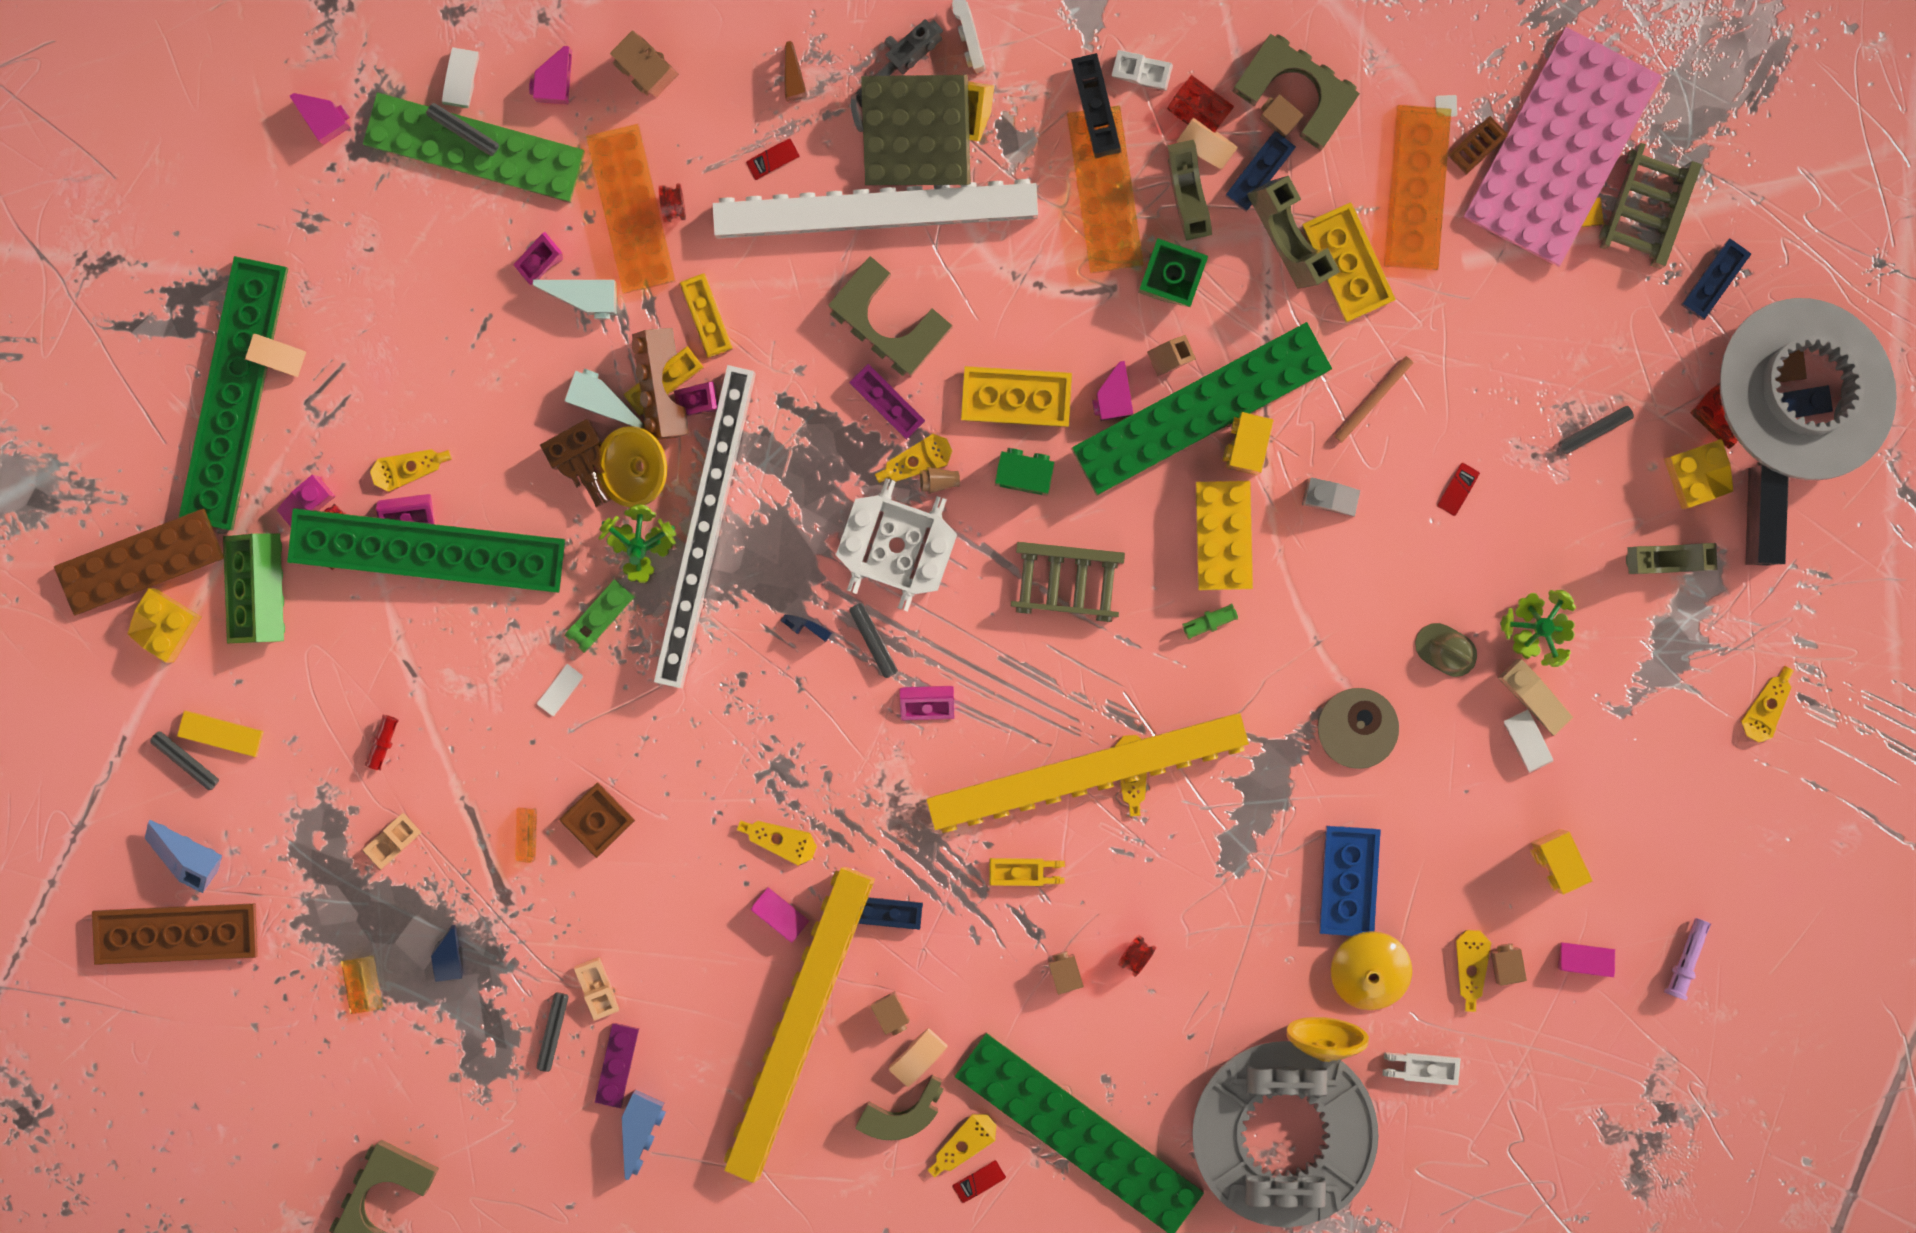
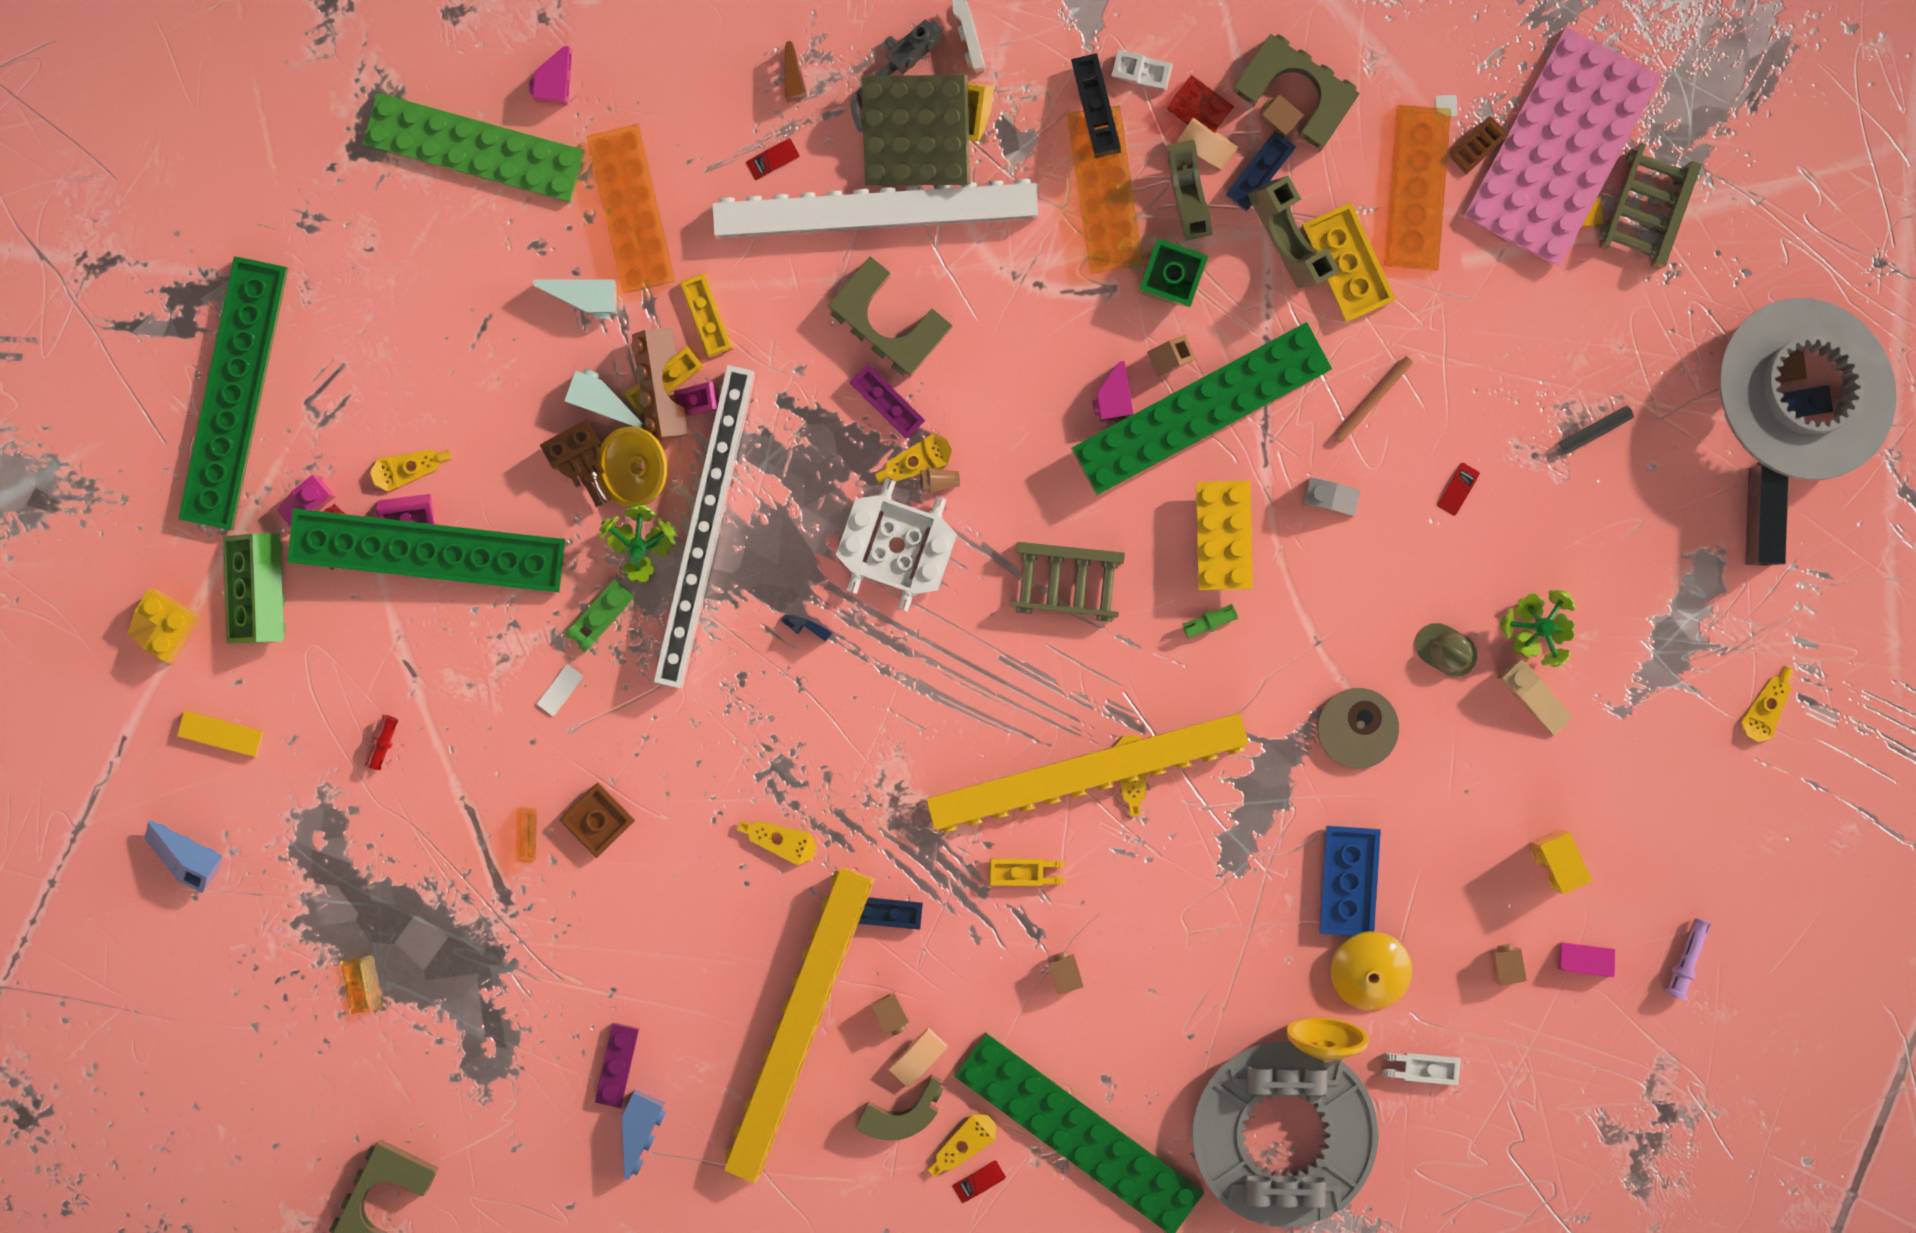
(139, 562): dark orange plate -> none
(174, 933): dark orange plate -> none
(184, 760): dark grey axle -> none
(275, 355): light nougat slope -> none
(322, 116): dark pink slope -> none
(392, 841): light nougat slope -> none
(446, 957): dark blue slope -> none
(460, 77): white slope -> none
(462, 129): dark grey axle -> none
(538, 258): dark pink slope -> none
(552, 1032): dark grey axle -> none
(596, 988): light nougat slope -> none
(649, 69): medium nougat brick -> none
(672, 203): clear red wheel -> none
(779, 915): dark pink slope -> none
(873, 640): dark grey axle -> none
(927, 703): dark pink slope -> none
(1016, 396): yellow plate -> none
(1024, 472): green slope -> none
(1136, 955): clear red wheel -> none
(1249, 444): yellow slope -> none
(1472, 957): yellow piece -> none
(1528, 741): white slope -> none
(1671, 558): olive arch -> none
(1700, 474): yellow slope -> none
(1711, 415): clear red bracket -> none
(1716, 279): dark blue plate -> none

